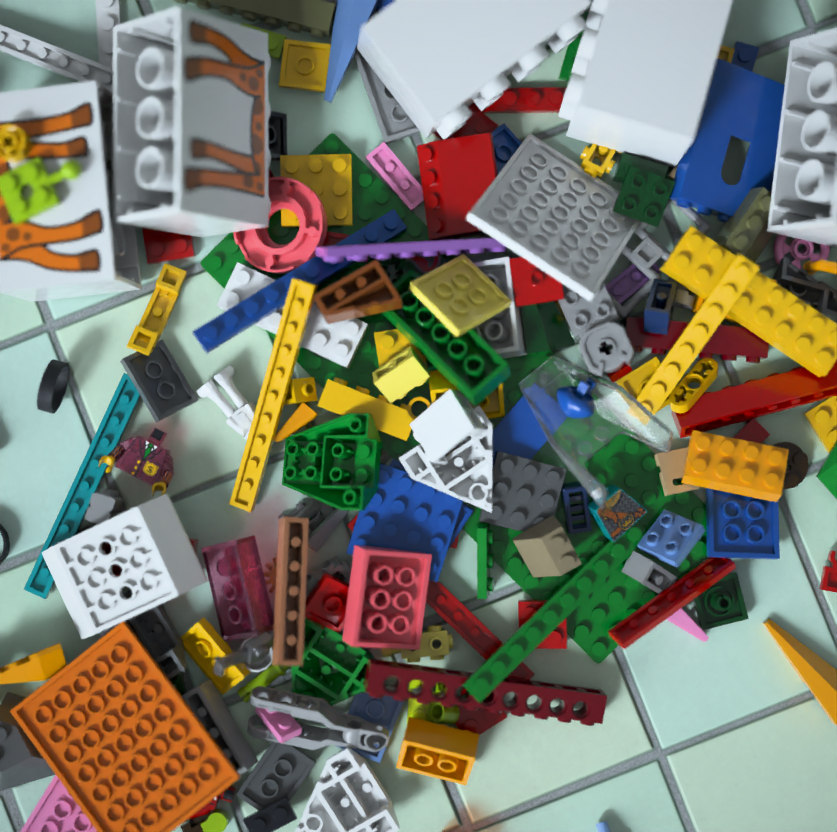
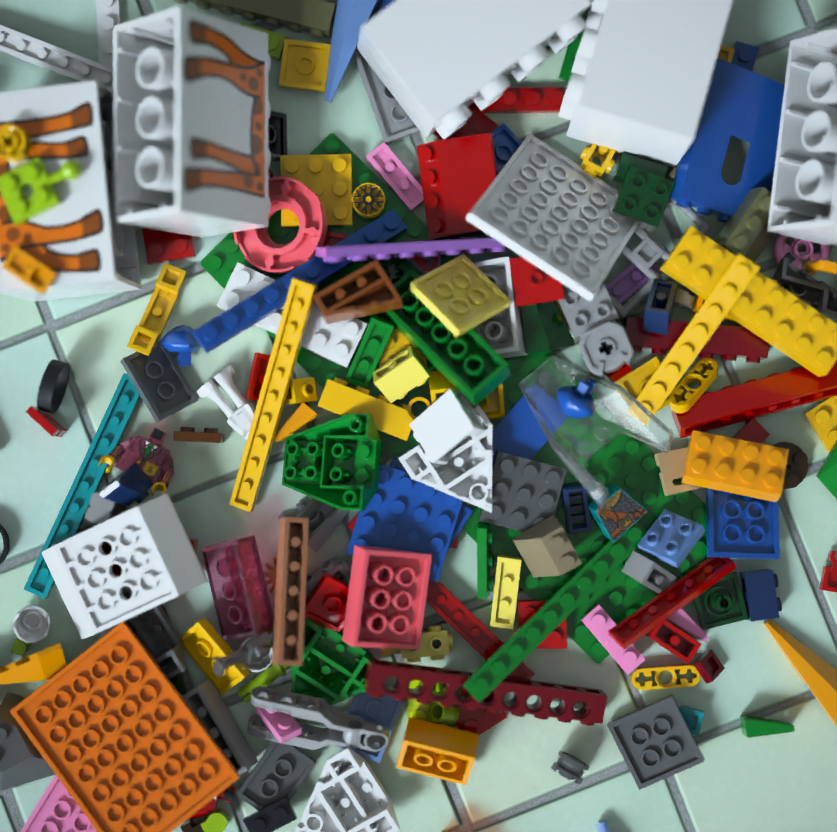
(20, 647): none -> lime piece
(29, 270): none -> light orange slope
(31, 624): none -> white hair
(46, 421): none -> red piece
(128, 487): none -> dark blue slope
(183, 341): none -> blue piece
(188, 434): none -> reddish brown plate
(257, 376): none -> red plate
(368, 200): none -> yellow wheel
(369, 351): none -> green plate
(506, 592): none -> light yellow plate
(570, 767): none -> dark grey wheel
(599, 624): none -> bright pink plate
(656, 741): none -> dark grey plate
(674, 641): none -> red brick
(682, 669): none -> yellow beam
(693, 718): none -> teal plate
(708, 666): none -> dark red plate
(758, 726): none -> green slope
(760, 594): none -> dark blue brick

